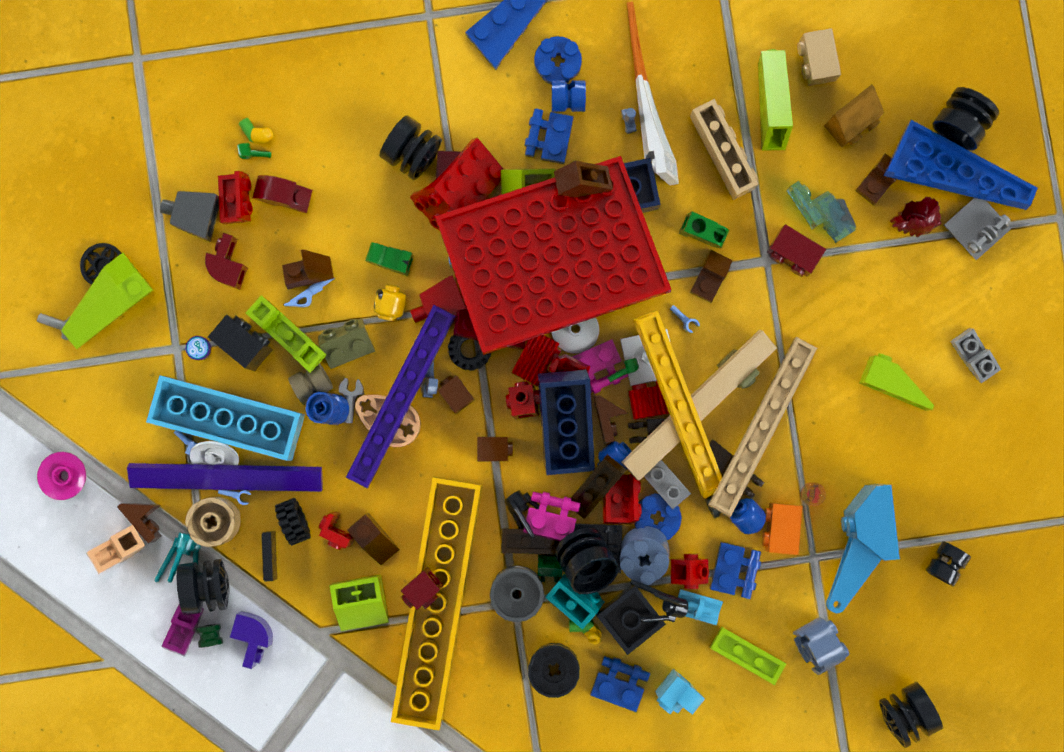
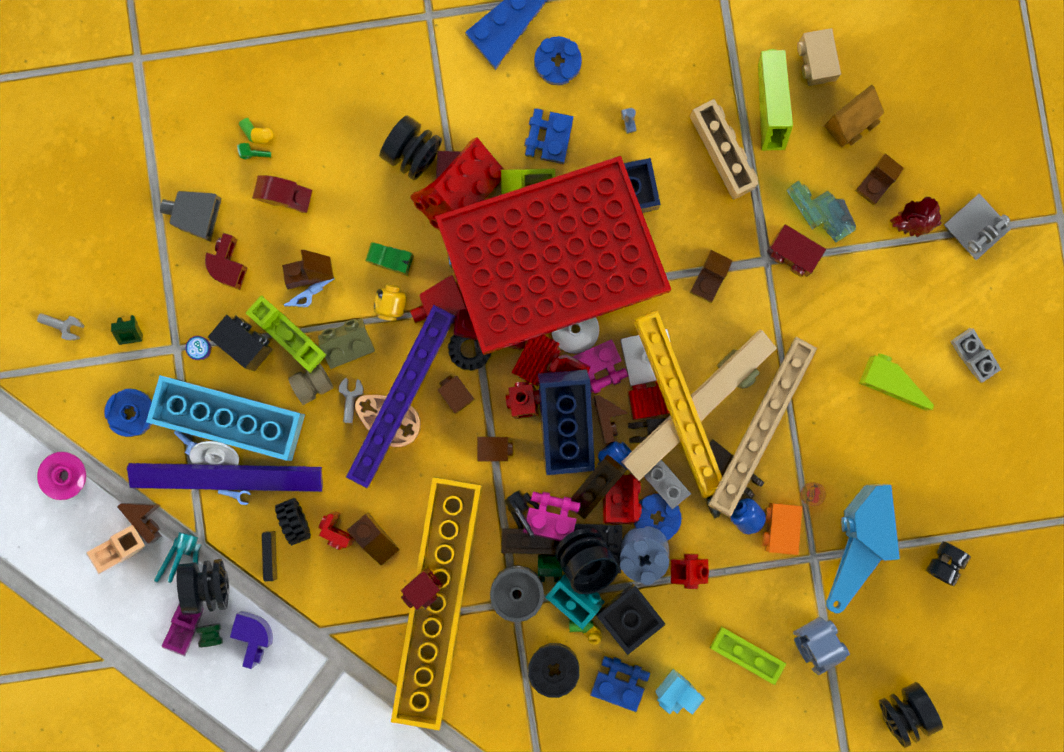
(99, 262): black wheel -> none
(109, 297): lime wedge -> none
(118, 419): none -> blue plate
(126, 331): none -> dark green tile
(201, 527): tan brick -> none
(234, 198): red bracket -> none
(327, 408): blue wheel -> none
(359, 602): lime slope -> none
(430, 383): sand blue bar -> none
(568, 95): blue wheel -> none
(582, 179): reddish brown slope -> none
(630, 367): green hand -> none
(653, 135): white plate -> none
(671, 605): black plant -> none
(684, 319): light blue hand -> none
(701, 607): medium azure hips -> none
(704, 230): green leg -> none
(728, 568): blue plate -> none
(942, 164): blue wing -> none
(966, 118): black wheel -> none

